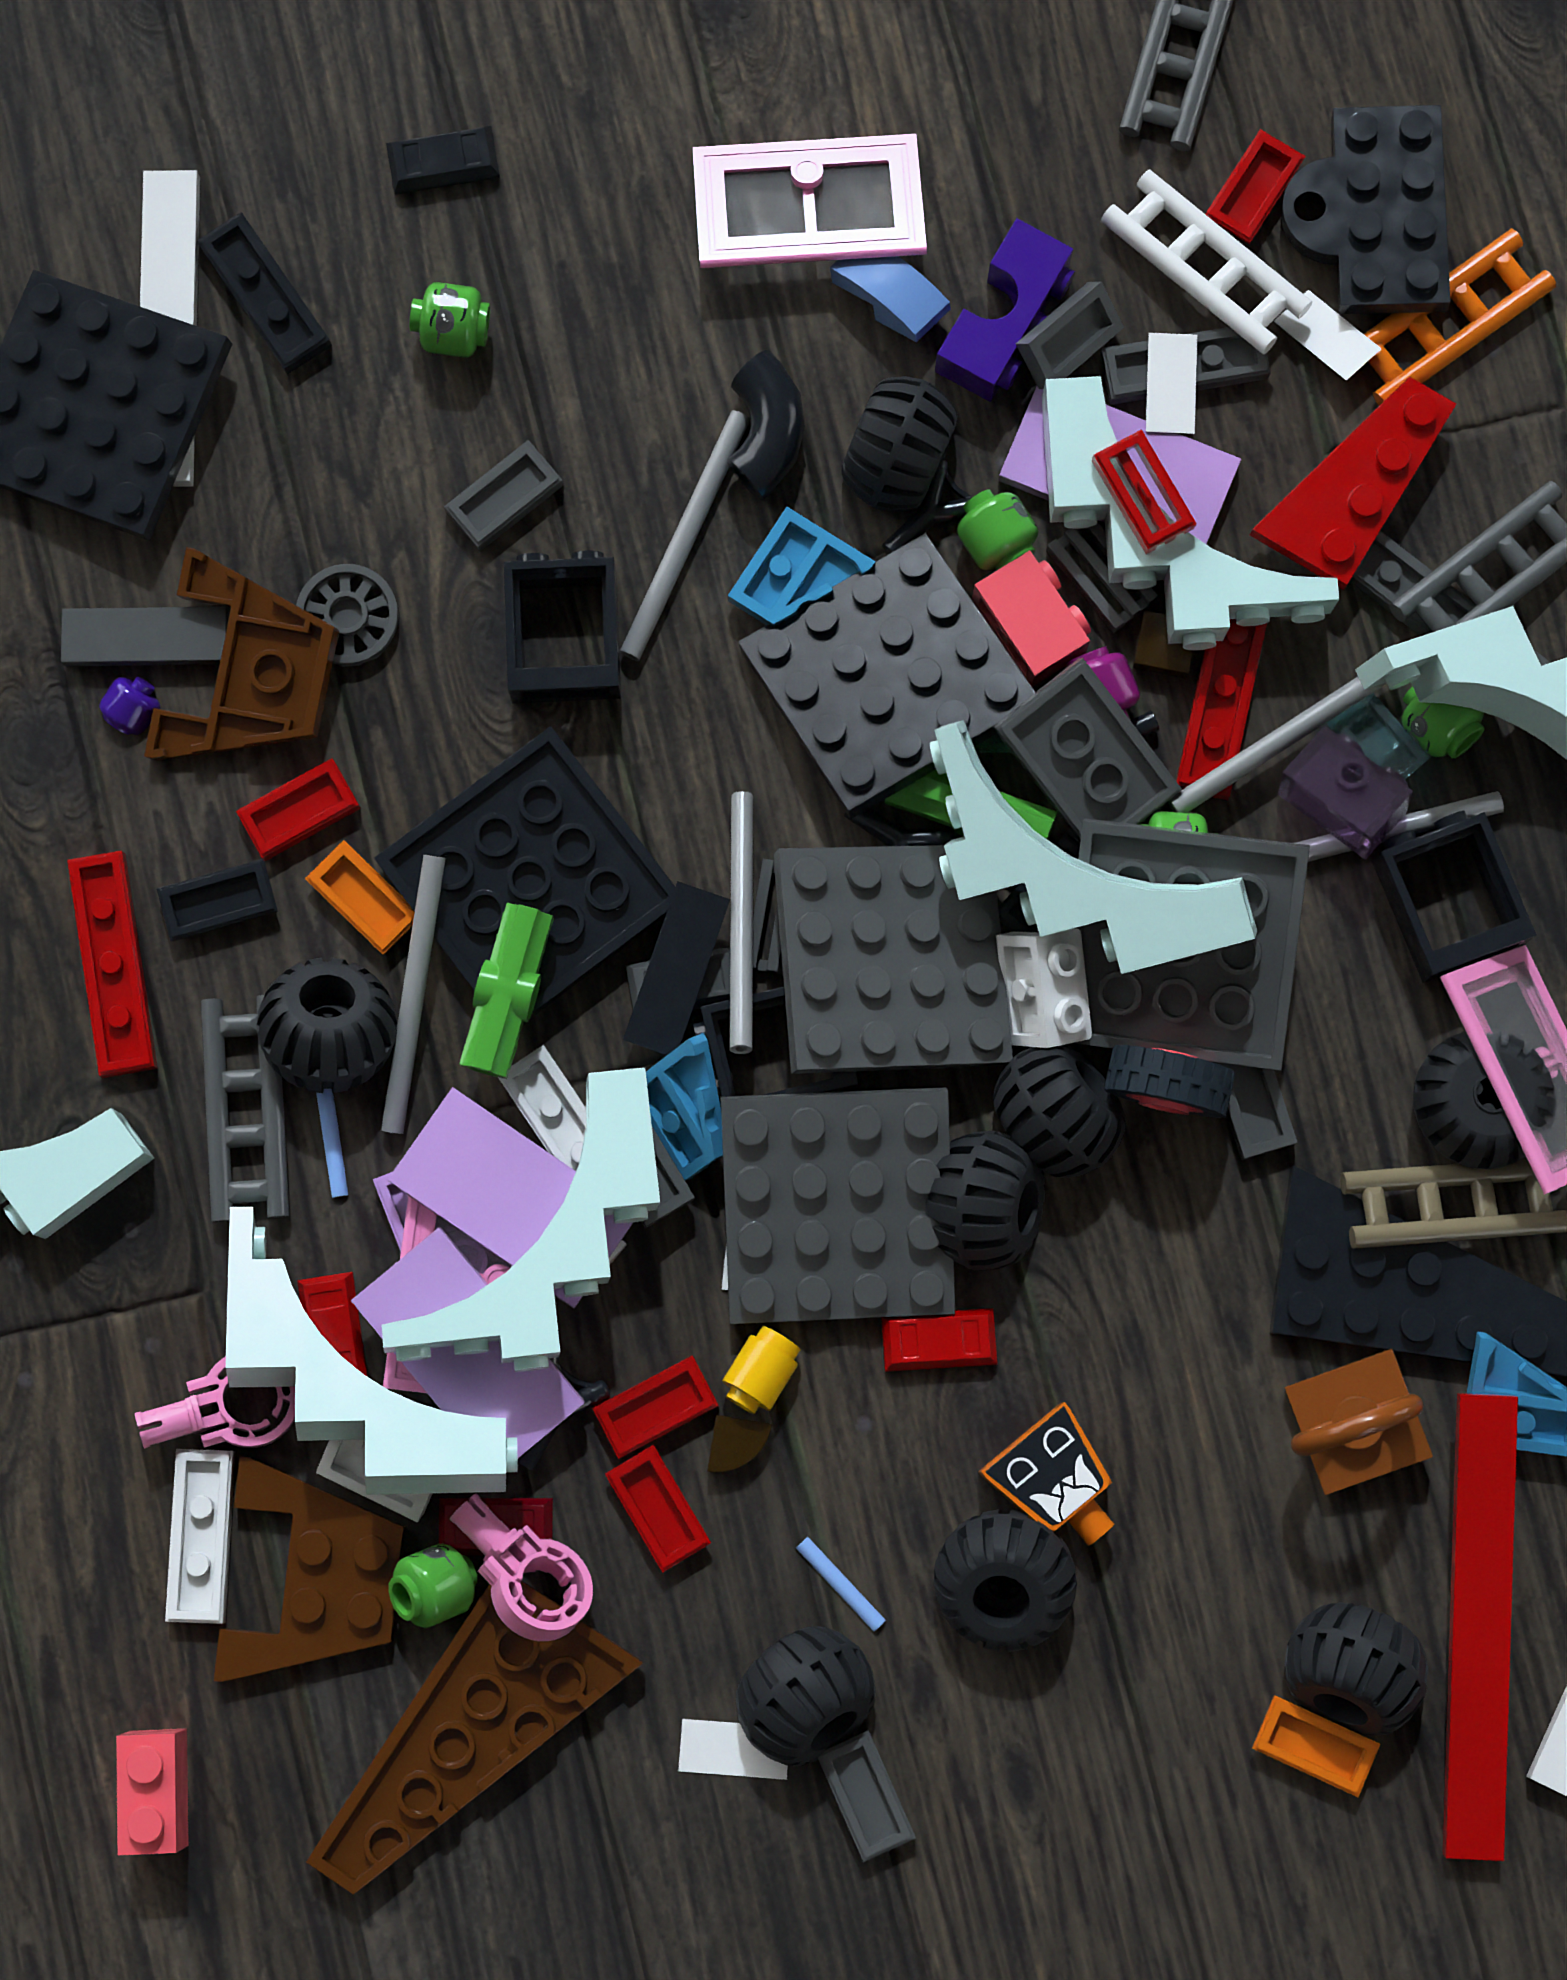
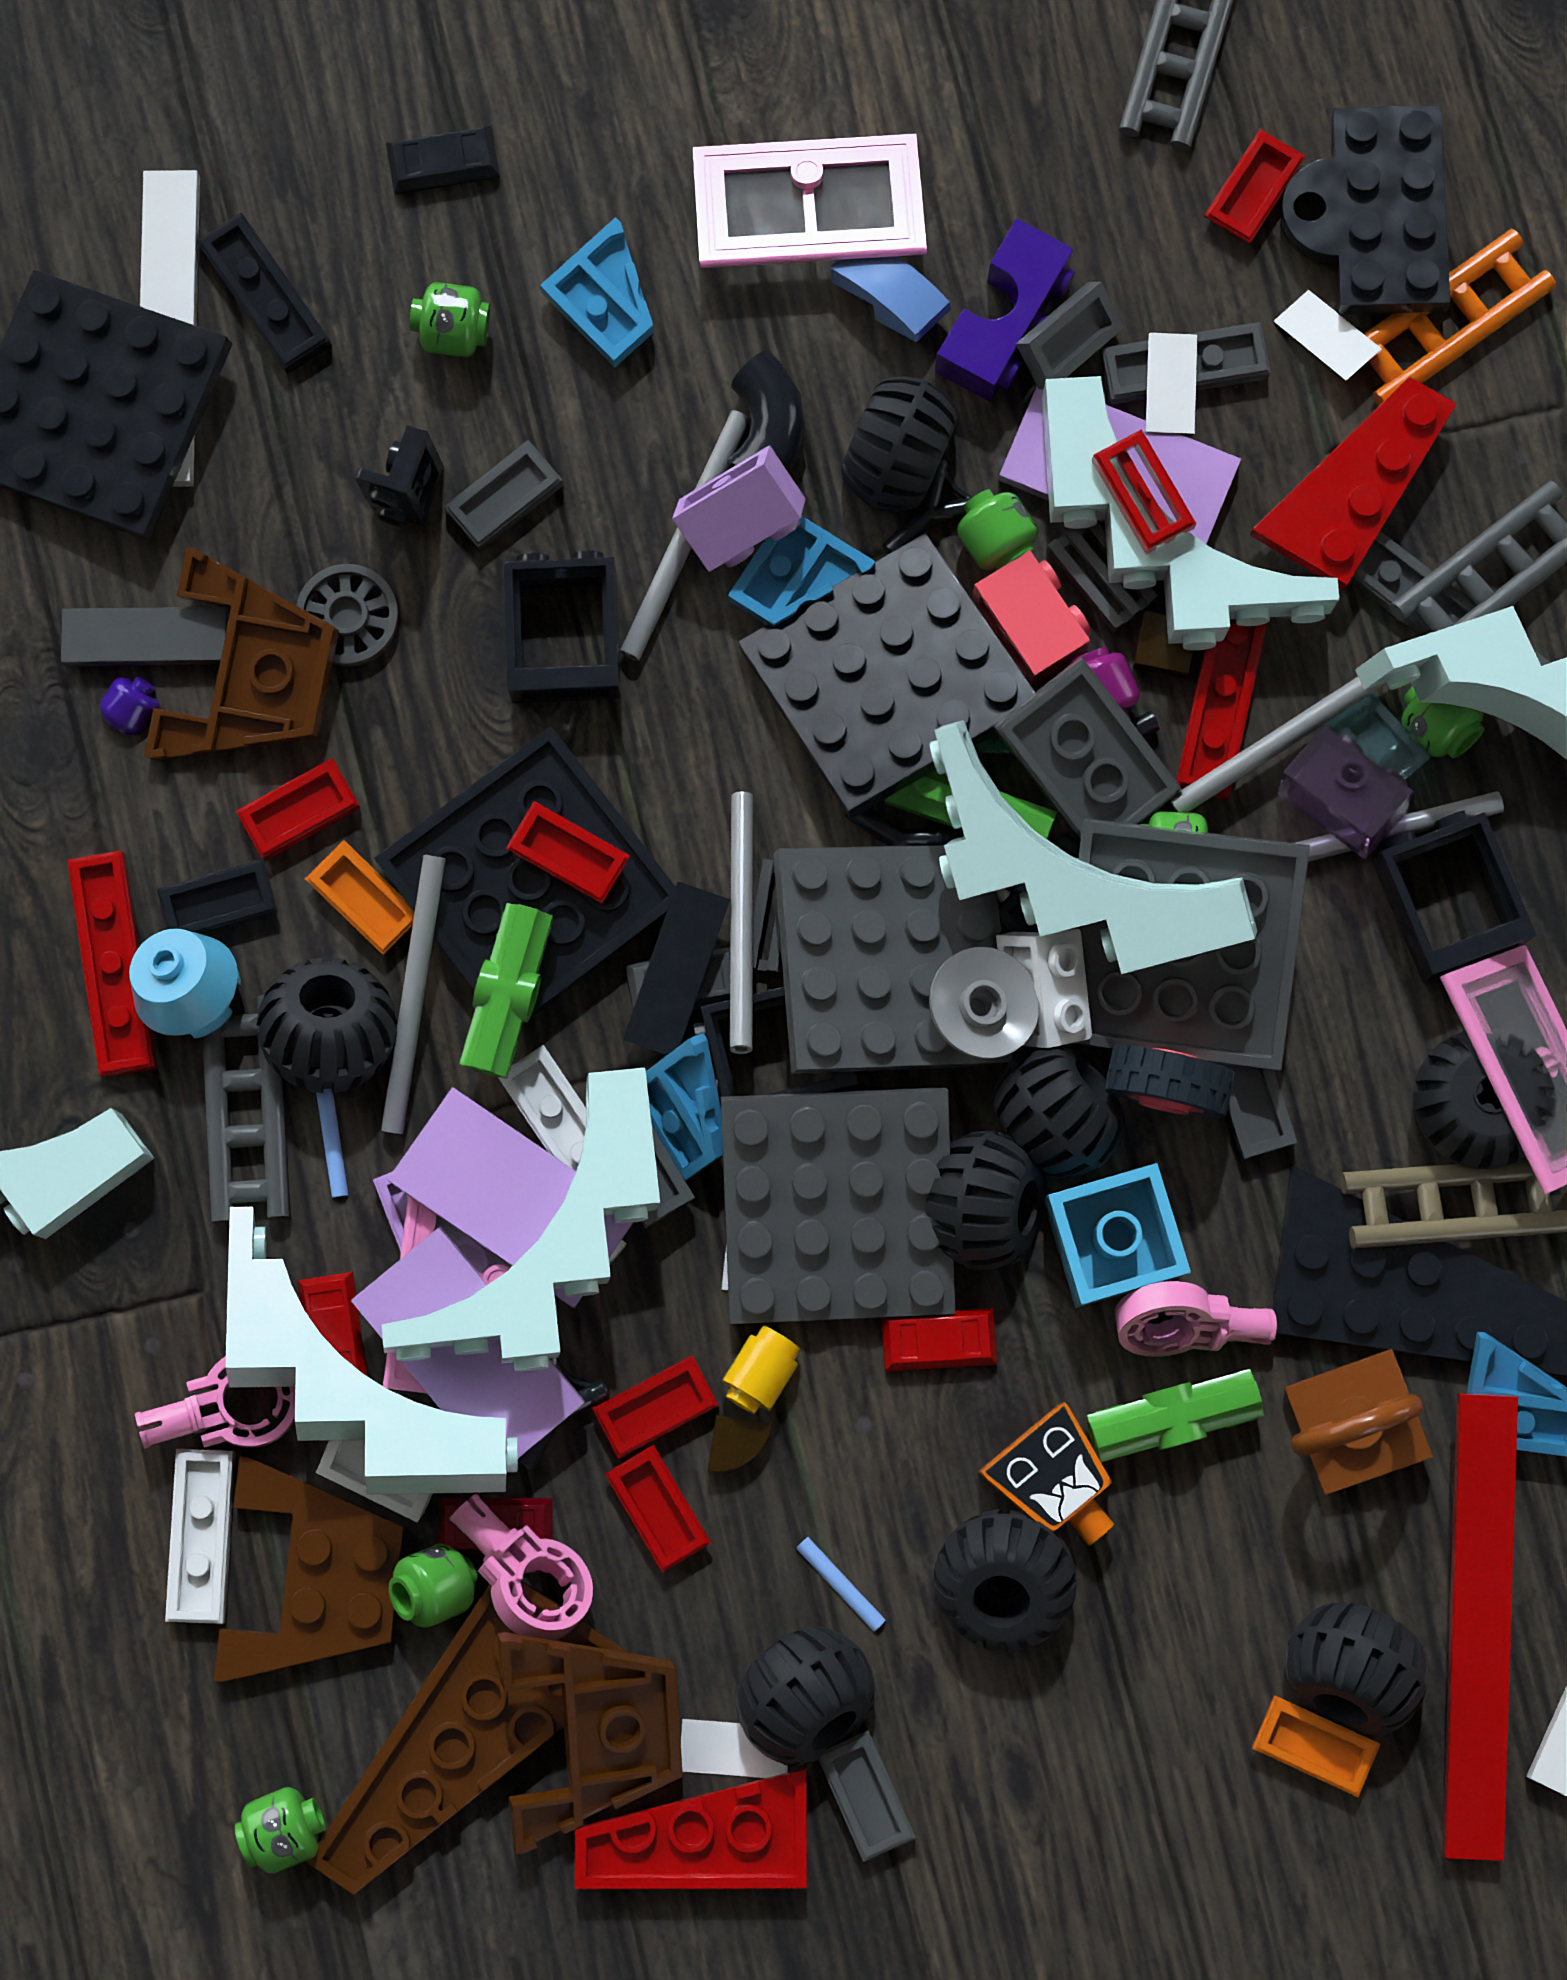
(152, 1791): coral brick -> none
(183, 983): none -> medium azure cone
(279, 1830): none -> bright green head
(411, 482): none -> black bracket
(568, 852): none -> red tile
(602, 295): none -> dark azure wing
(616, 1727): none -> reddish brown wing
(709, 1841): none -> red wing
(740, 510): none -> lavender brick
(1003, 988): none -> light grey dish
(1116, 1235): none -> medium azure brick
(1174, 1415): none -> bright green piece
(1197, 1321): none -> bright pink pin
(1212, 292): white bar -> none

